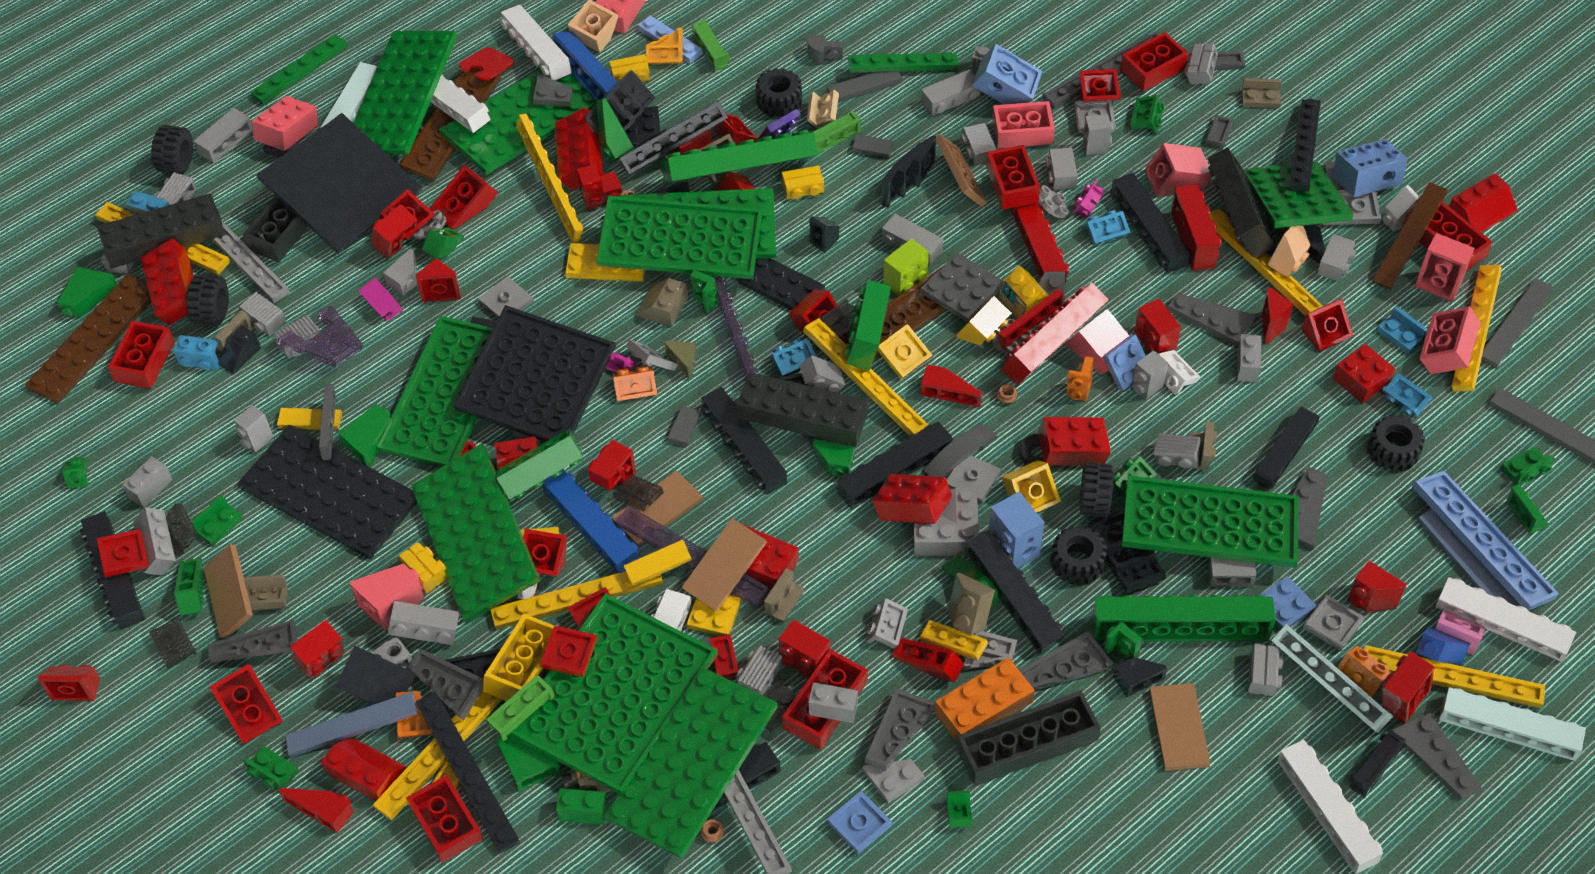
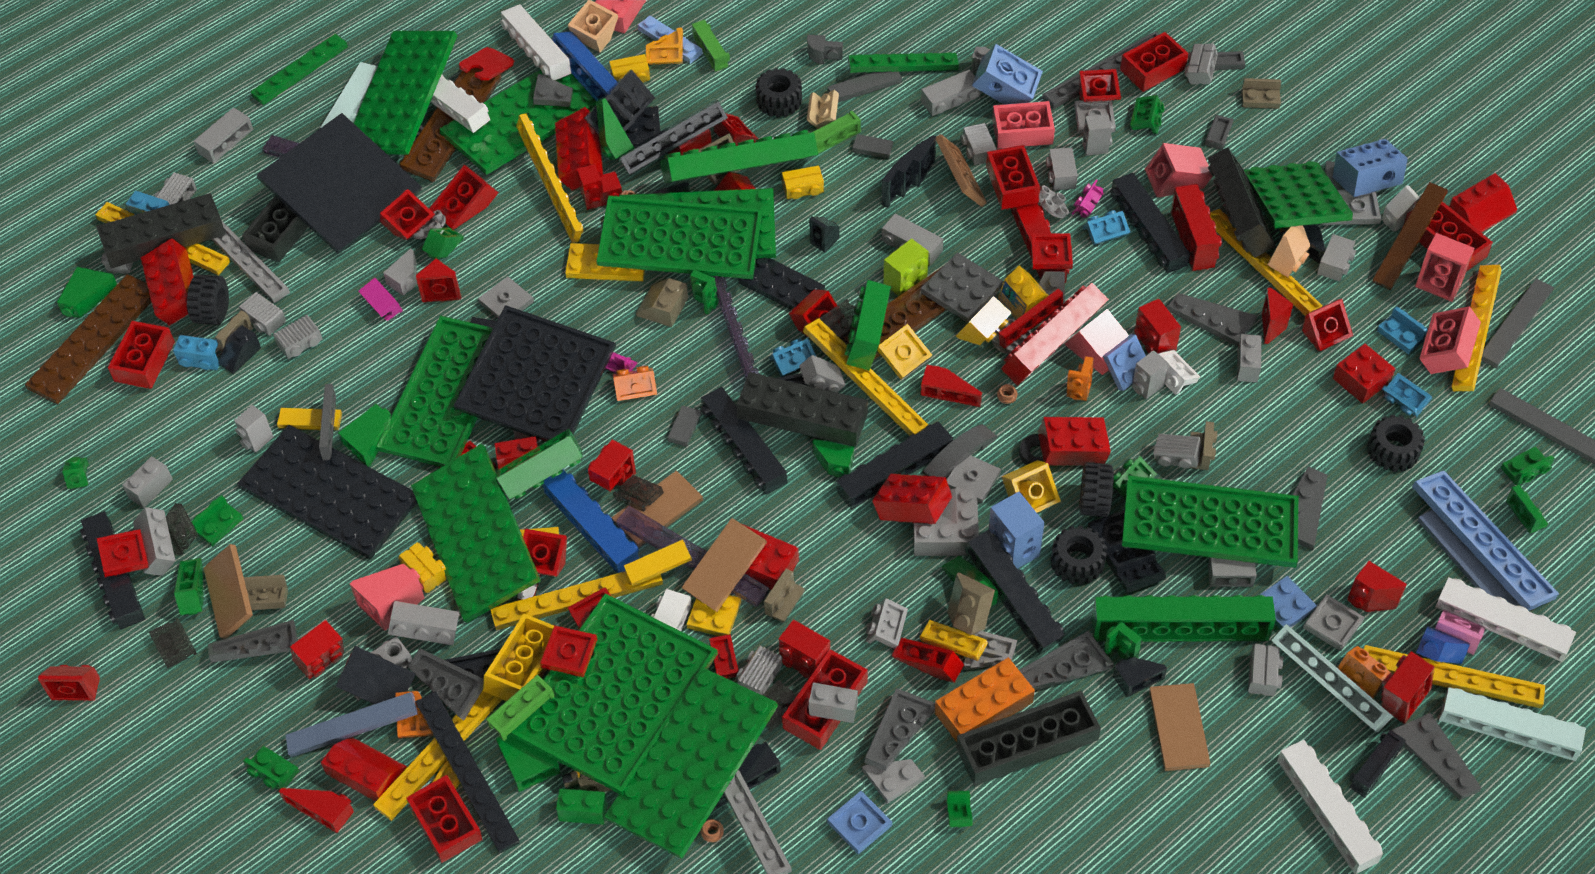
(172, 149): black tyre -> none
(246, 703): red slope -> none
(285, 123): coral brick -> none
(329, 346): clear purple wing -> none
(391, 230): red brick -> none
(649, 356): light grey wing -> none
(683, 354): olive slope -> none
(782, 125): dark purple plate -> none
(1051, 251): none -> red plate
(1286, 447): black beam -> none
(1305, 145): black plate -> none

